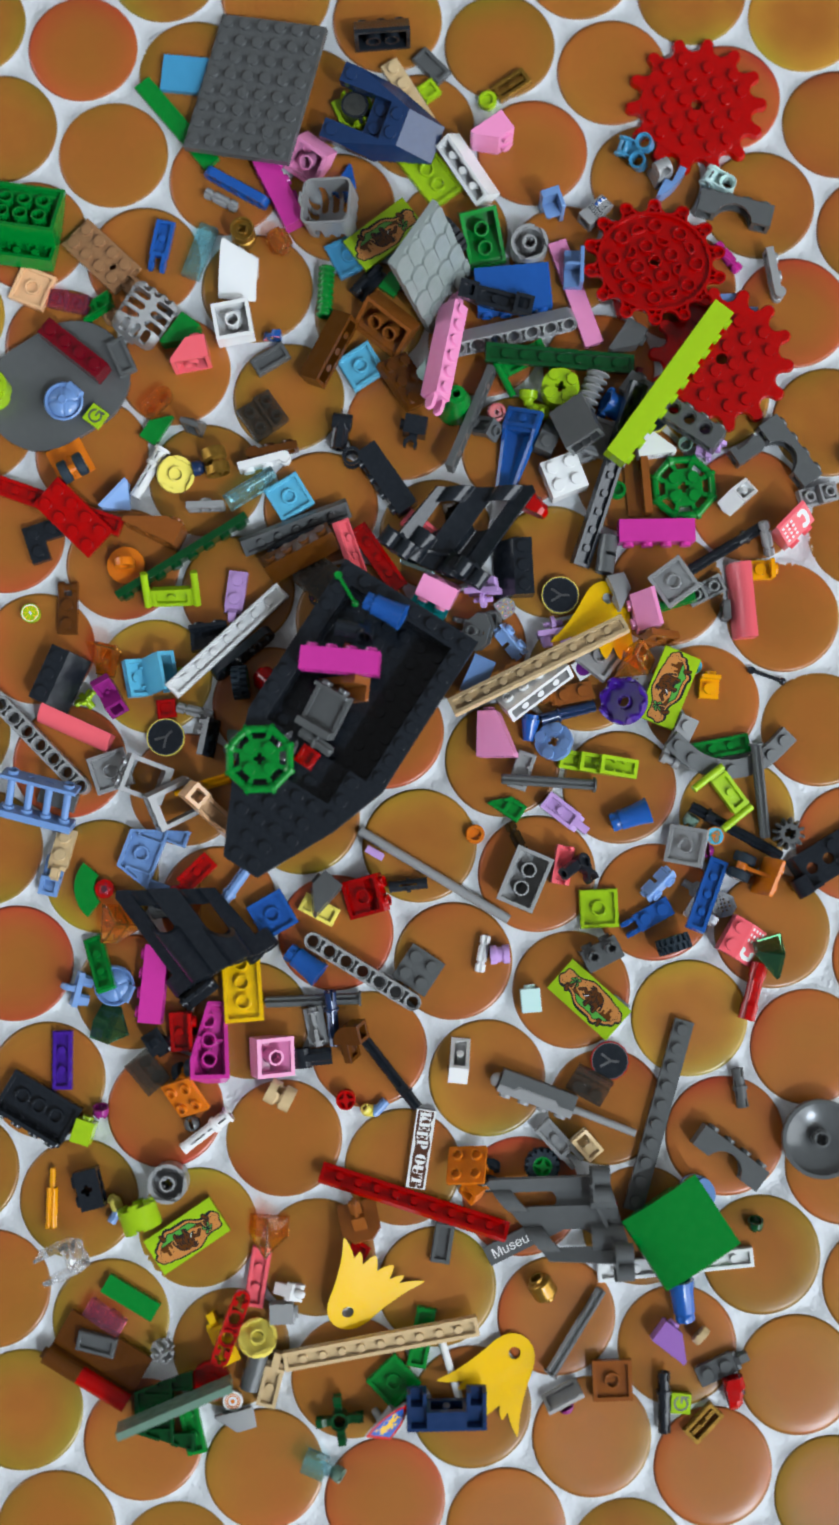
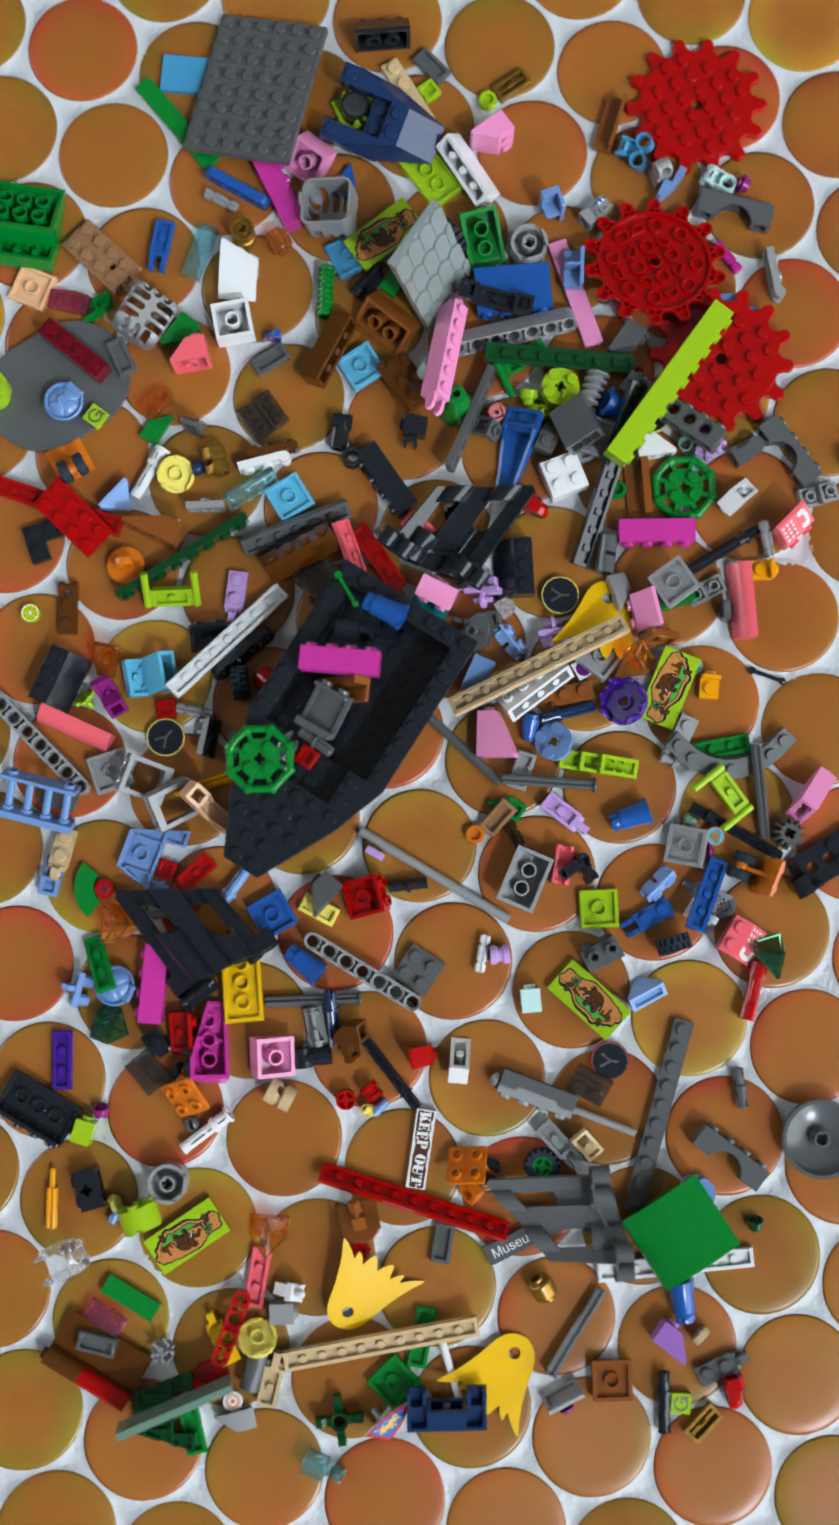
(166, 869): none -> red tile
(371, 1091): none -> red wheel
(422, 1055): none -> red slope
(464, 750): none -> dark grey piece
(498, 817): none -> medium nougat tile
(609, 124): none -> dark orange panel
(645, 992): none -> light blue slope
(742, 184): none -> magenta plate
(811, 795): none -> bright pink slope

